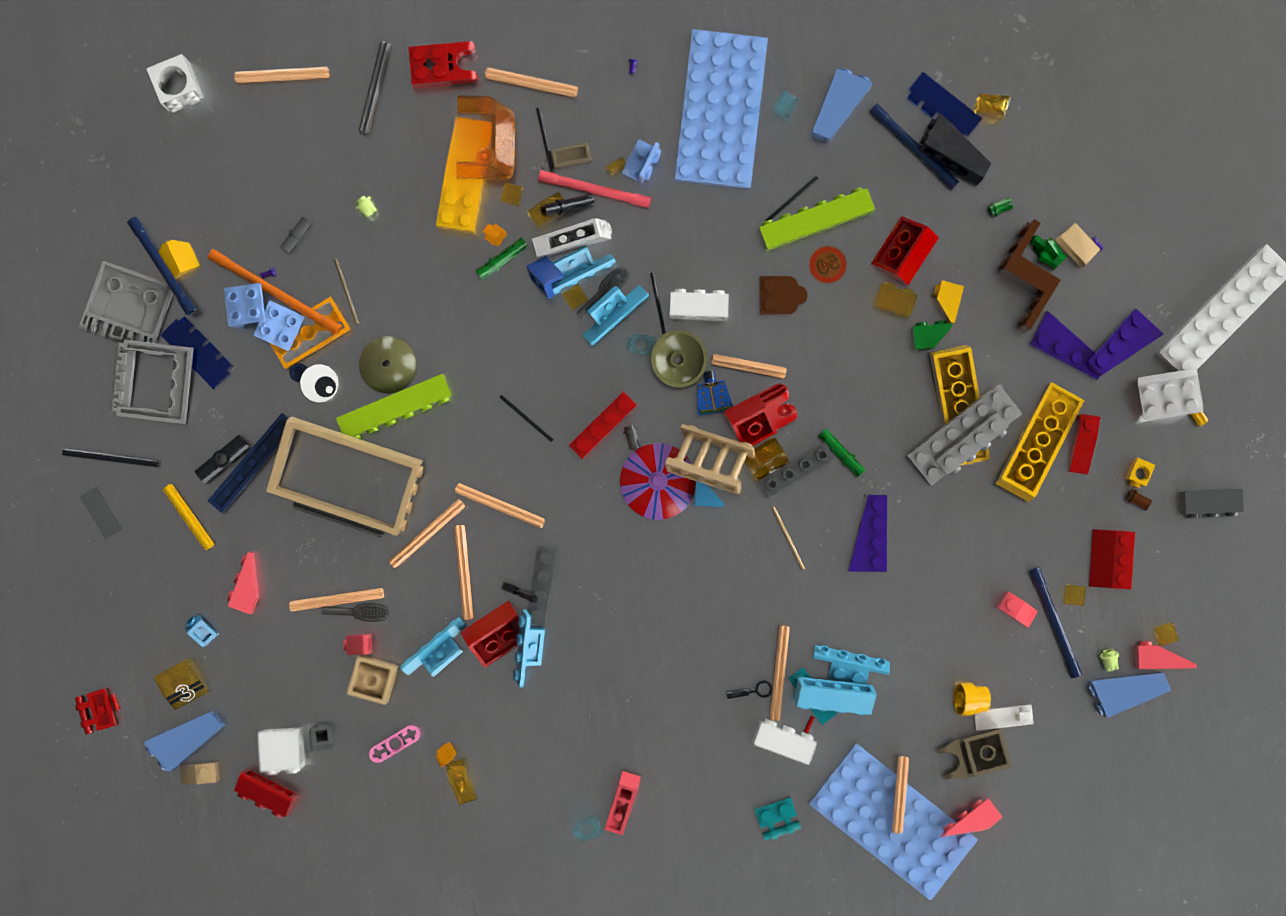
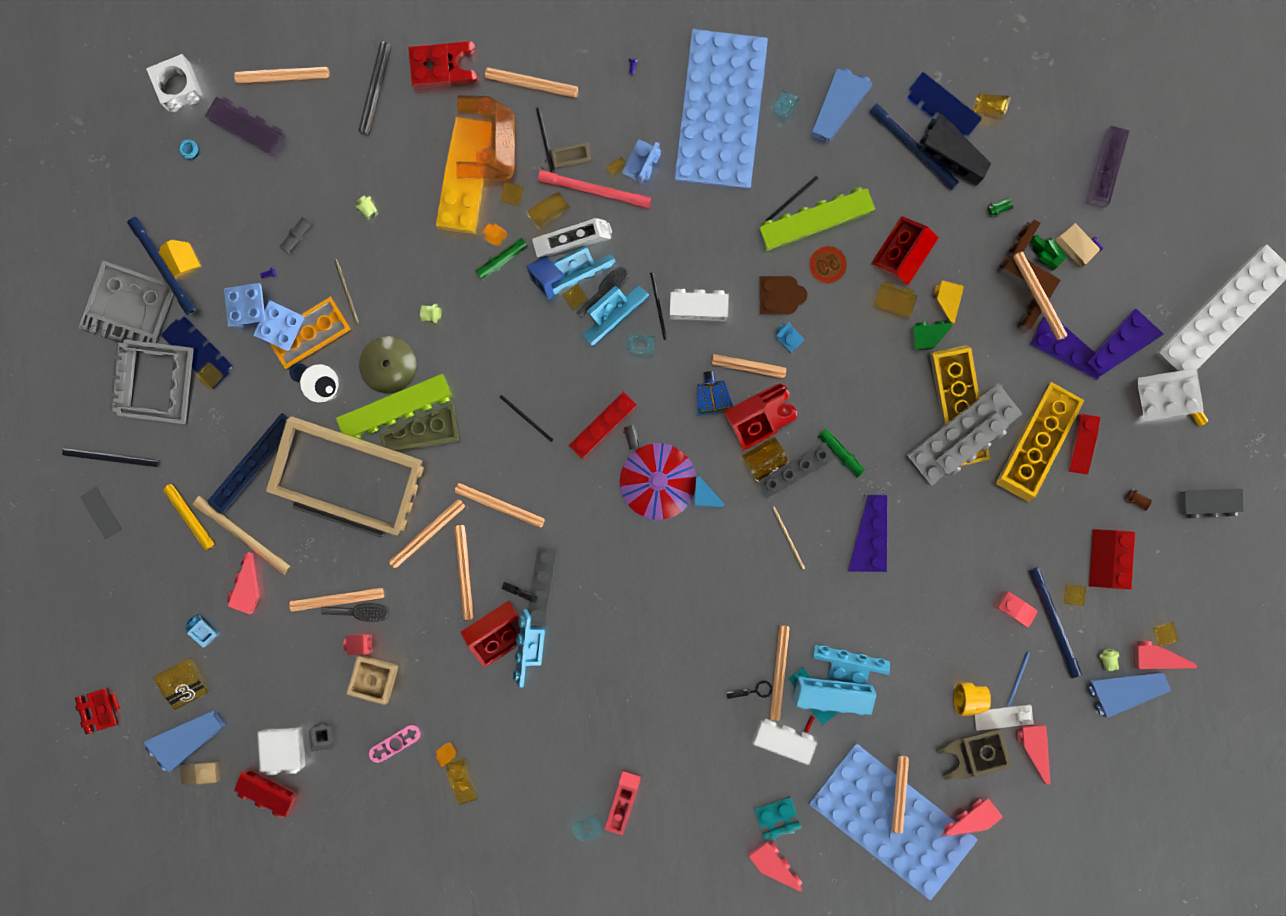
(188, 149): none -> medium azure plate
(209, 375): none -> clear yellow tile
(213, 467): black piece -> none
(225, 262): orange piece -> none
(245, 126): none -> clear purple brick
(275, 561): none -> tan piece
(428, 431): none -> olive wing
(430, 313): none -> yellowish green hose
(438, 651): medium azure bracket -> none
(561, 206): black pin -> none
(690, 352): olive dish -> none
(710, 477): tan fence -> none
(770, 864): none -> coral slope
(789, 337): none -> dark azure bracket
(1018, 679): none -> medium blue axle
(1034, 742): none -> coral slope
(1039, 295): none -> light nougat axle
(1108, 166): none -> clear purple brick
(1147, 469): yellow brick -> none

